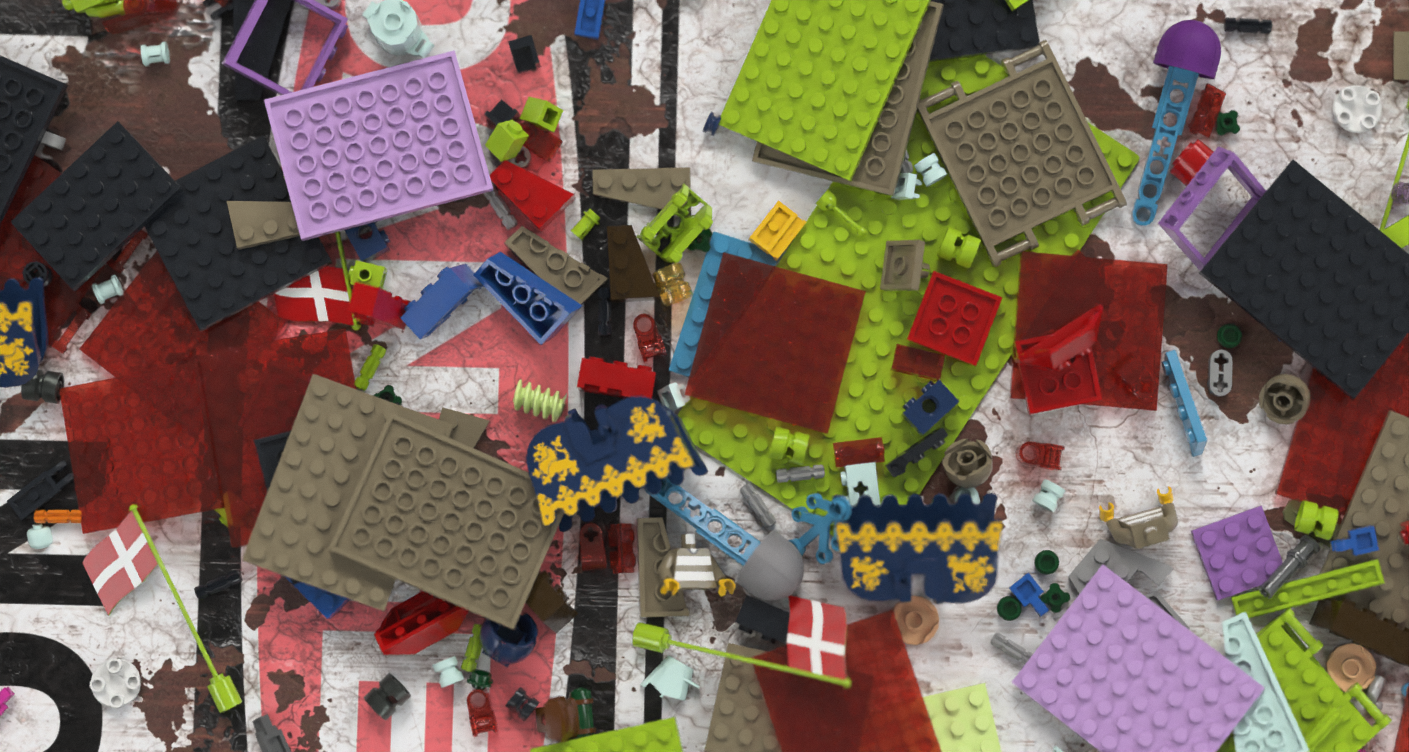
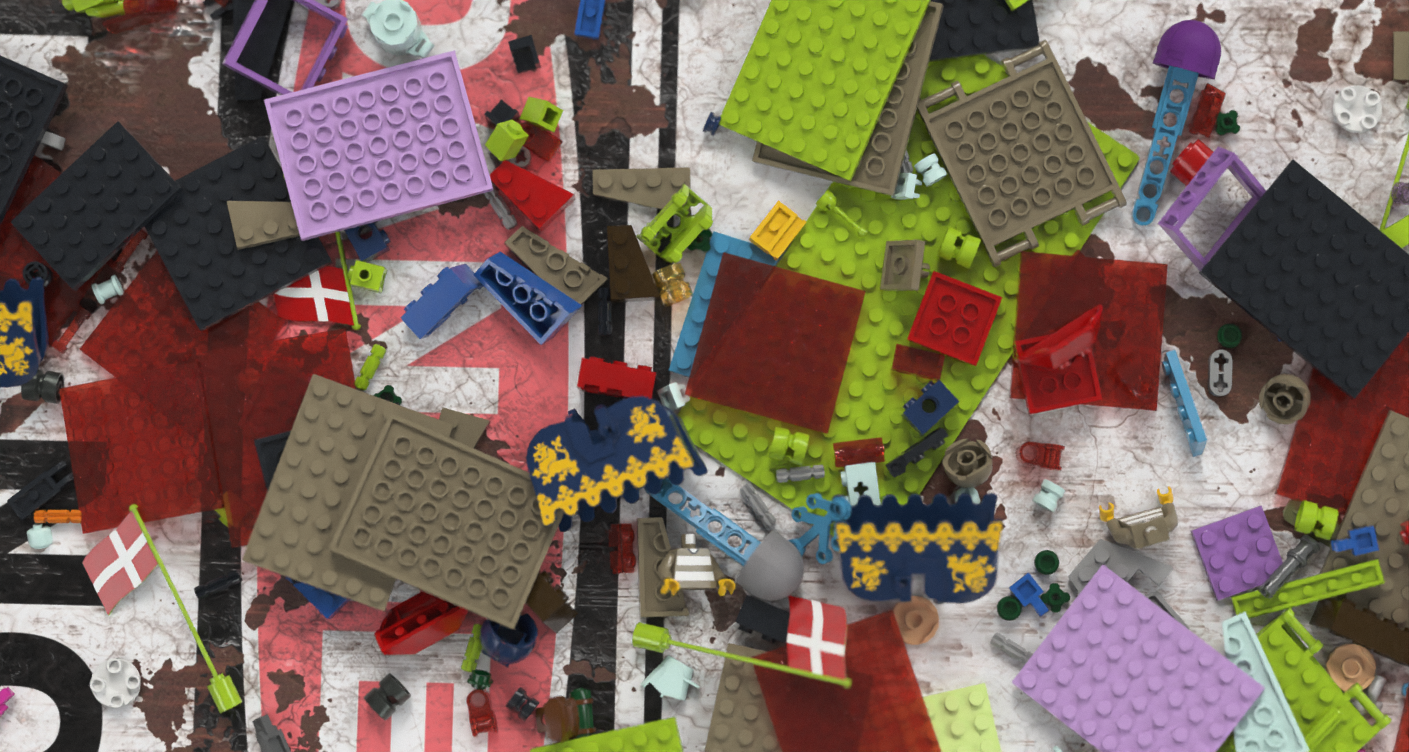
(155, 54): light aqua bush -> none
(376, 305): red wedge -> none
(448, 672): light aqua wheel -> none
(538, 401): yellowish green piece -> none
(585, 224): lime pin -> none
(592, 552): clear red piece -> none
(649, 339): clear red piece -> none
(1247, 25): black axle -> none

